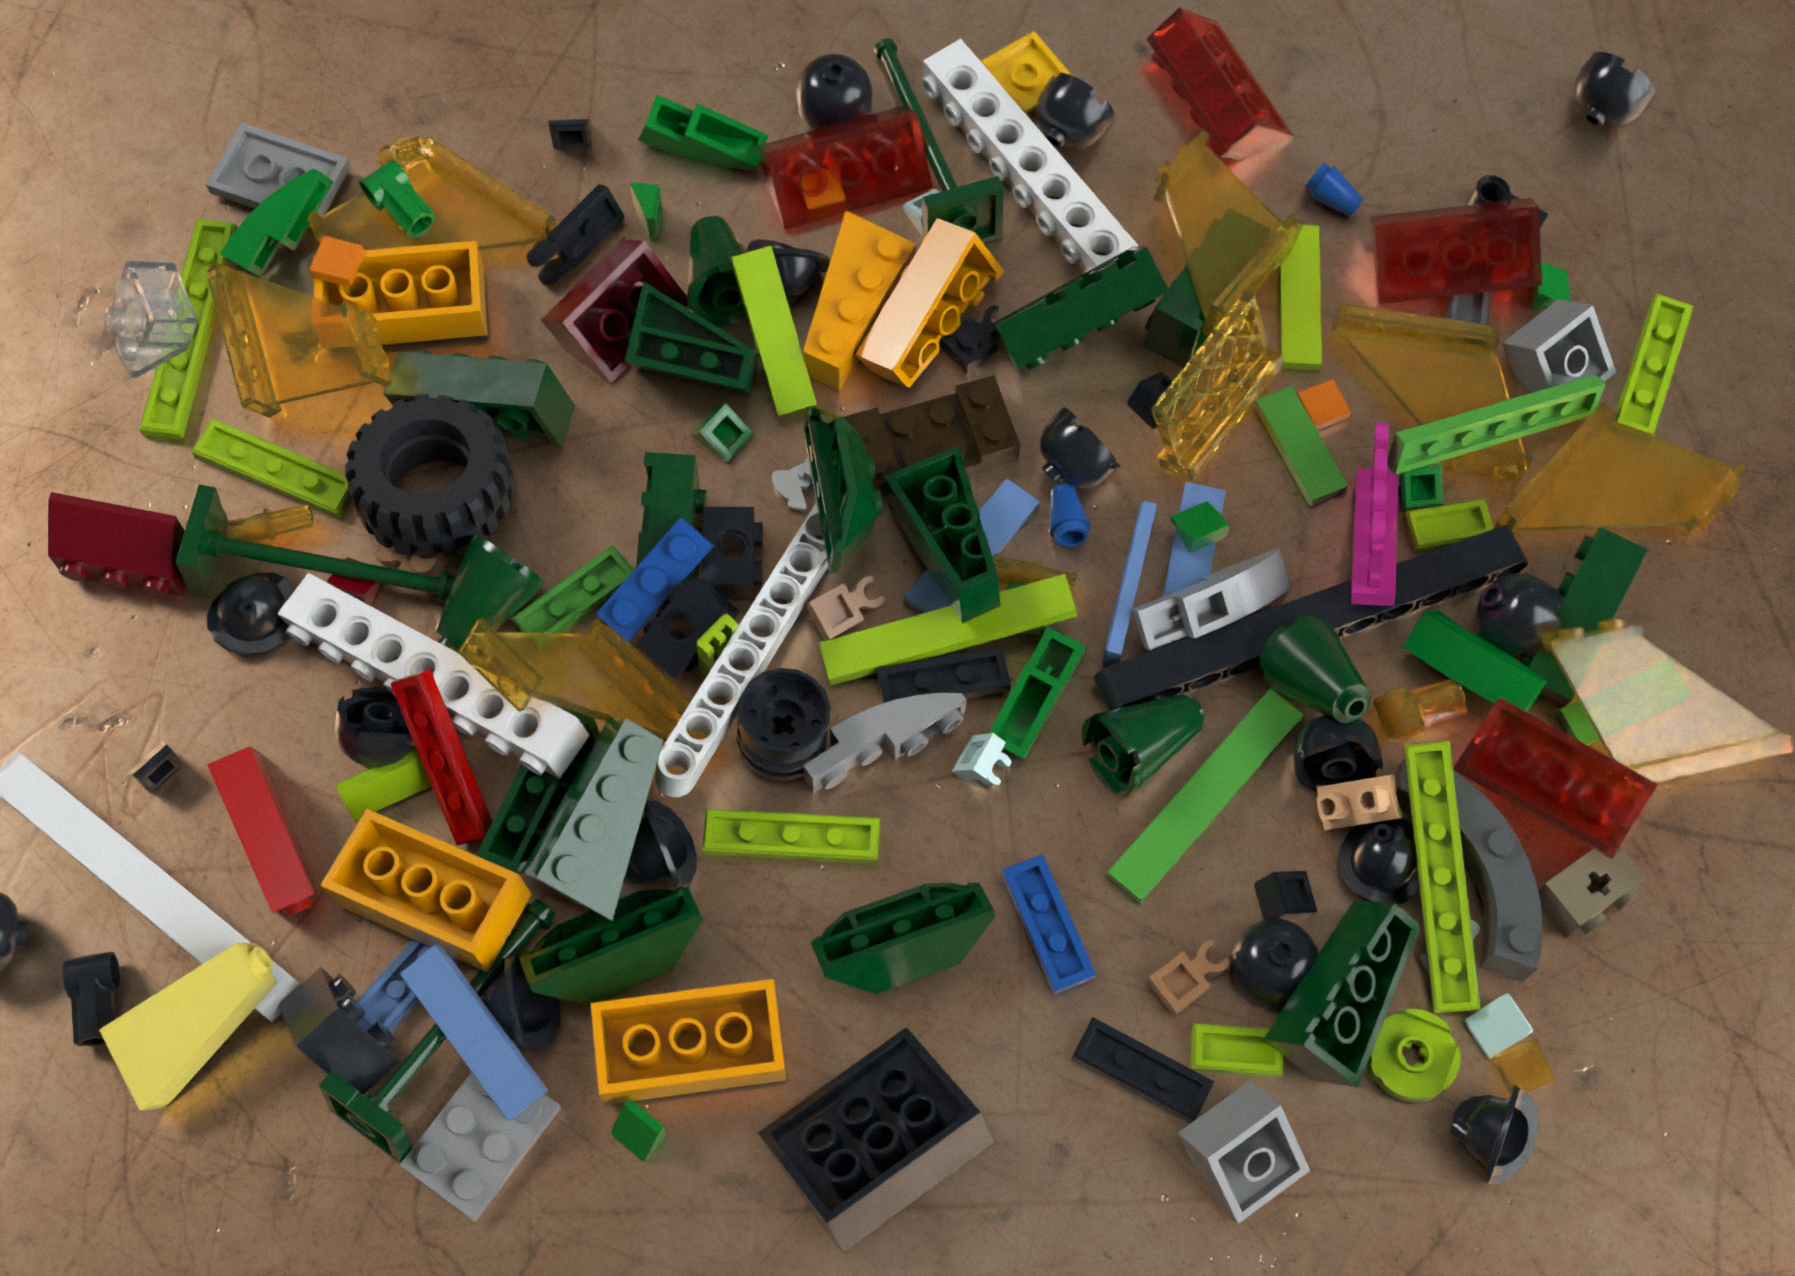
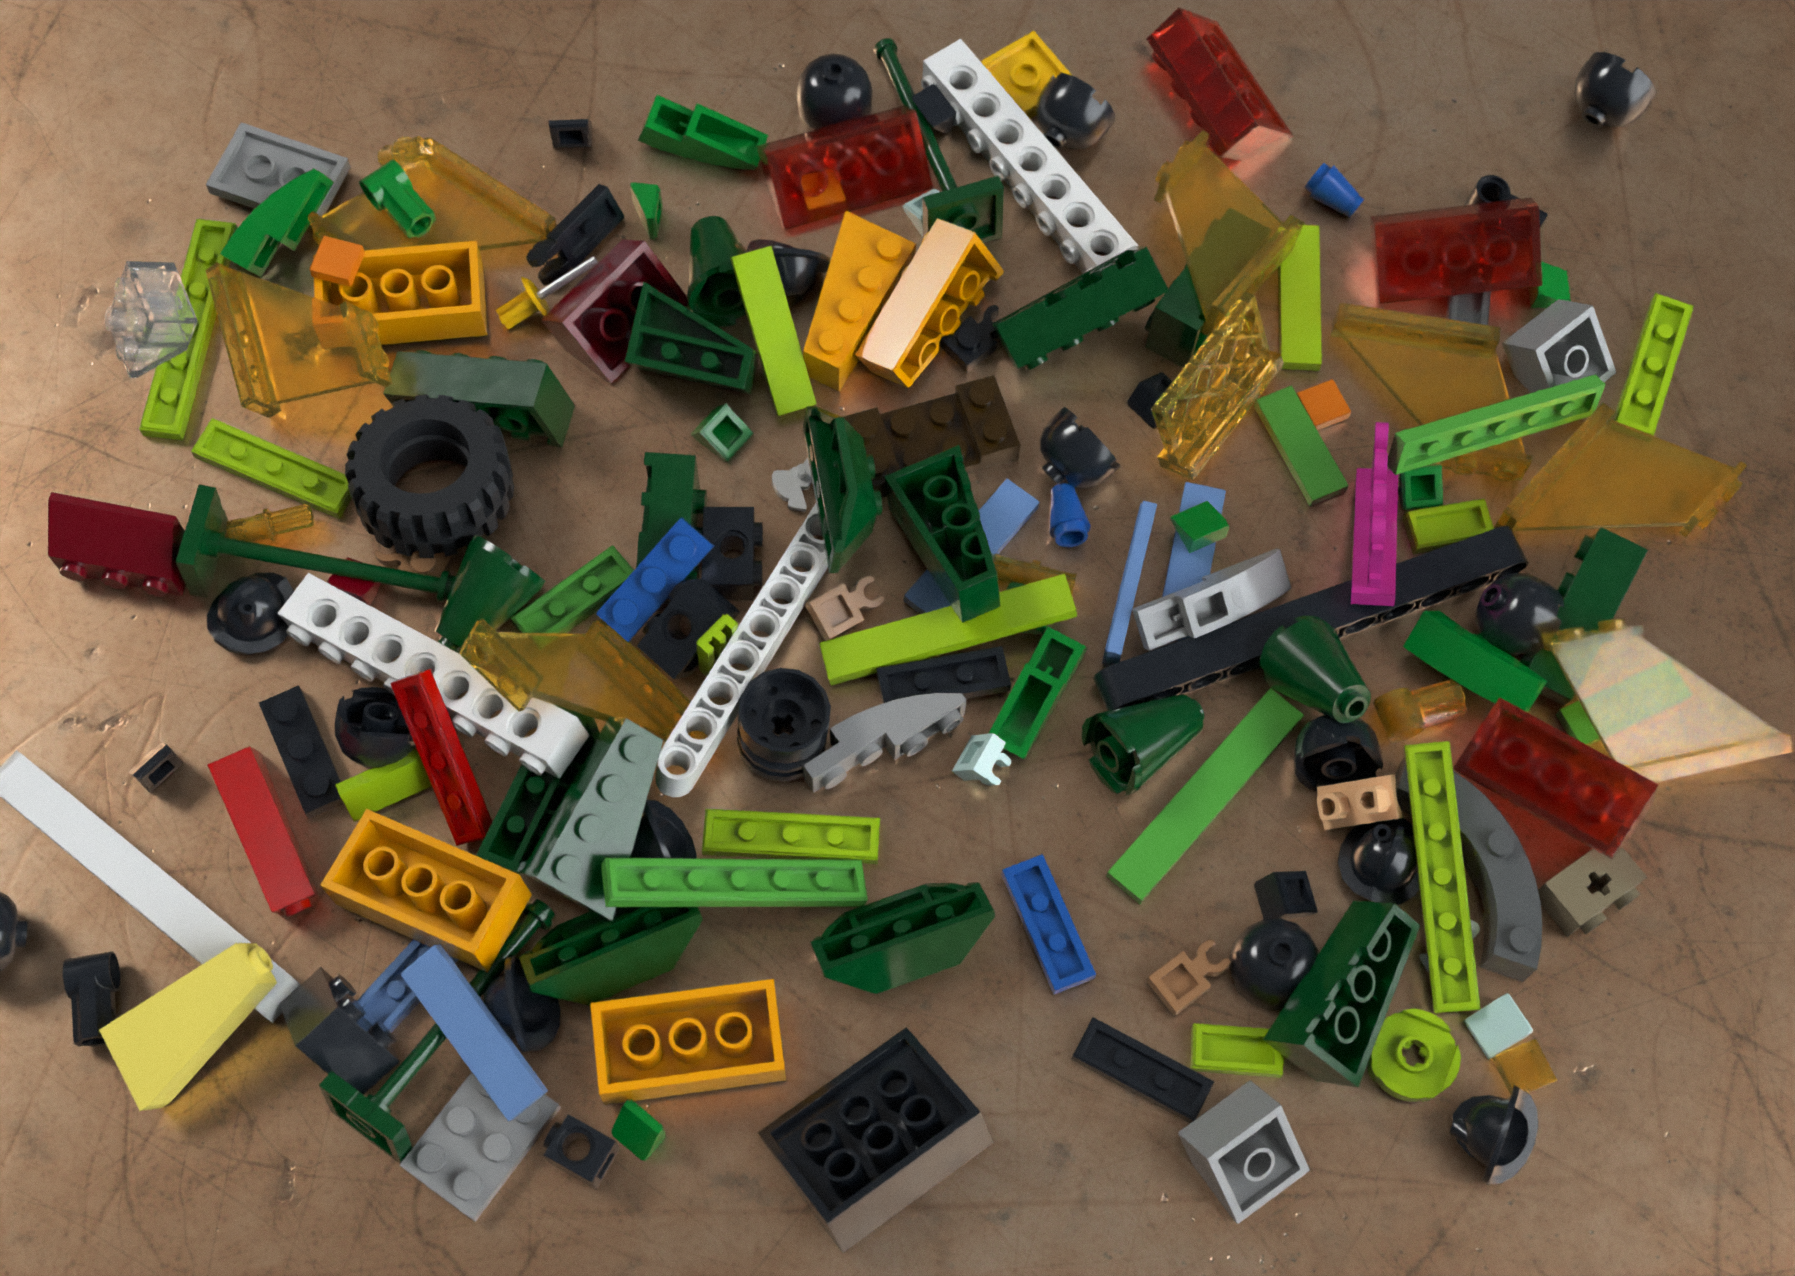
(302, 751): none -> black plate
(534, 300): none -> yellow piece
(592, 1167): none -> black brick
(733, 882): none -> bright green tile
(935, 108): none -> black slope

